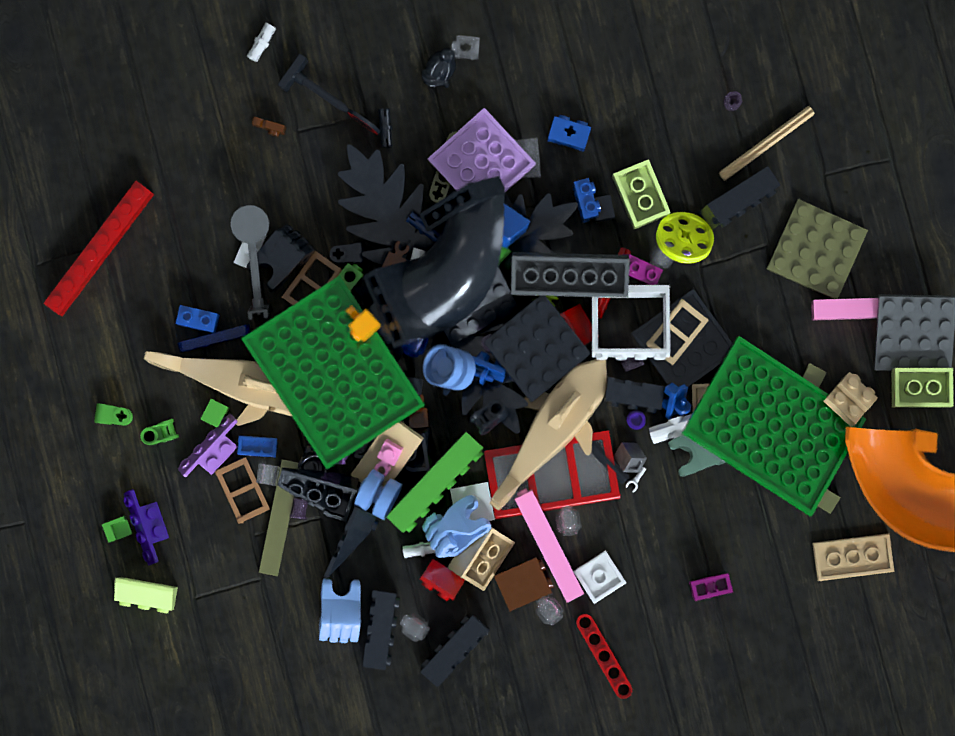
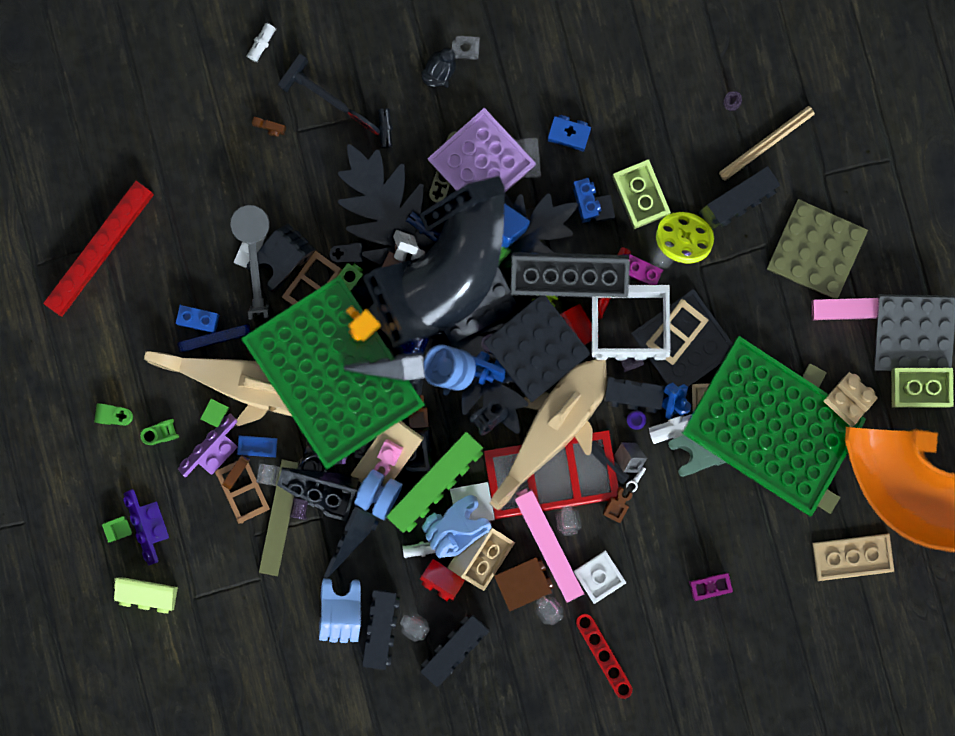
(235, 472): none -> reddish brown beam
(402, 368): none -> wedge
(405, 244): none -> white tile
(617, 507): none -> reddish brown plate

